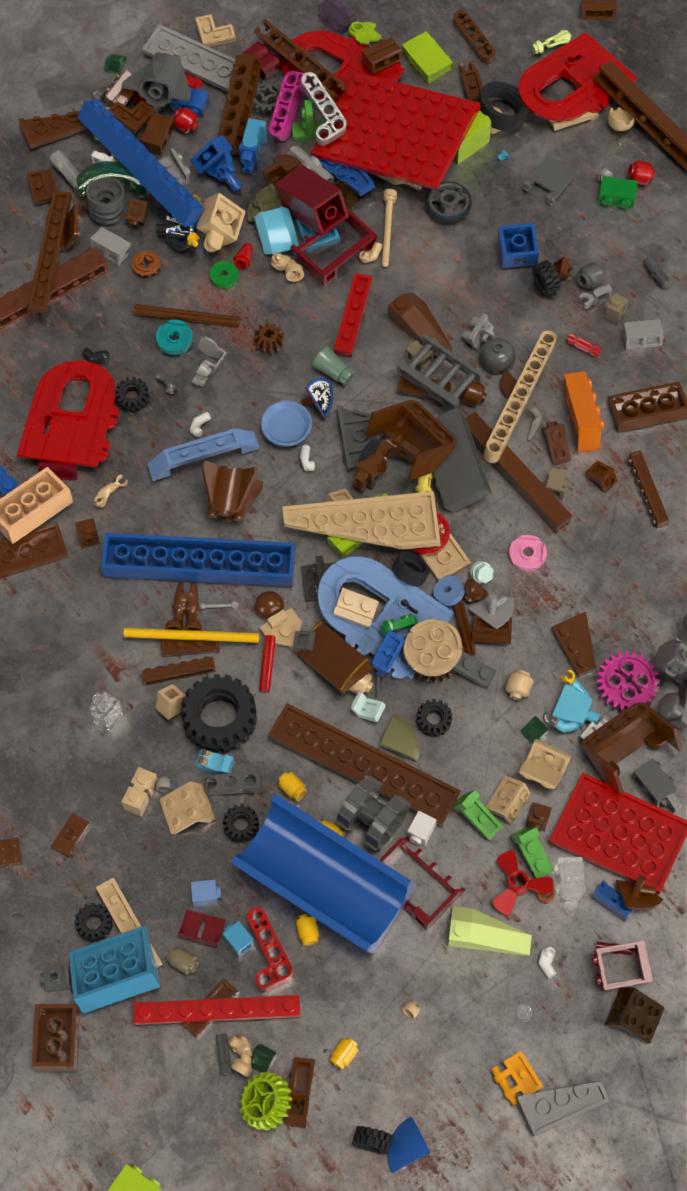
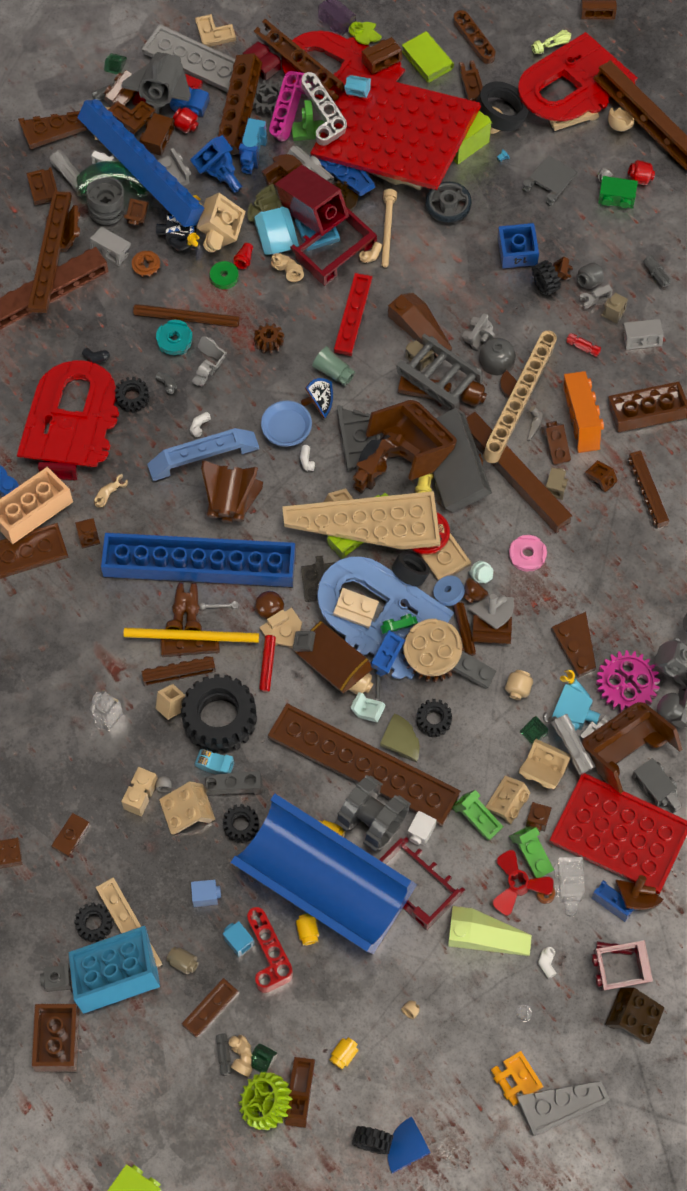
(192, 924): dark red piece -> none
(216, 1009): red plate -> none
(292, 786): yellow brick -> none
(357, 86): none -> medium azure piece
(566, 730): none -> light grey axle

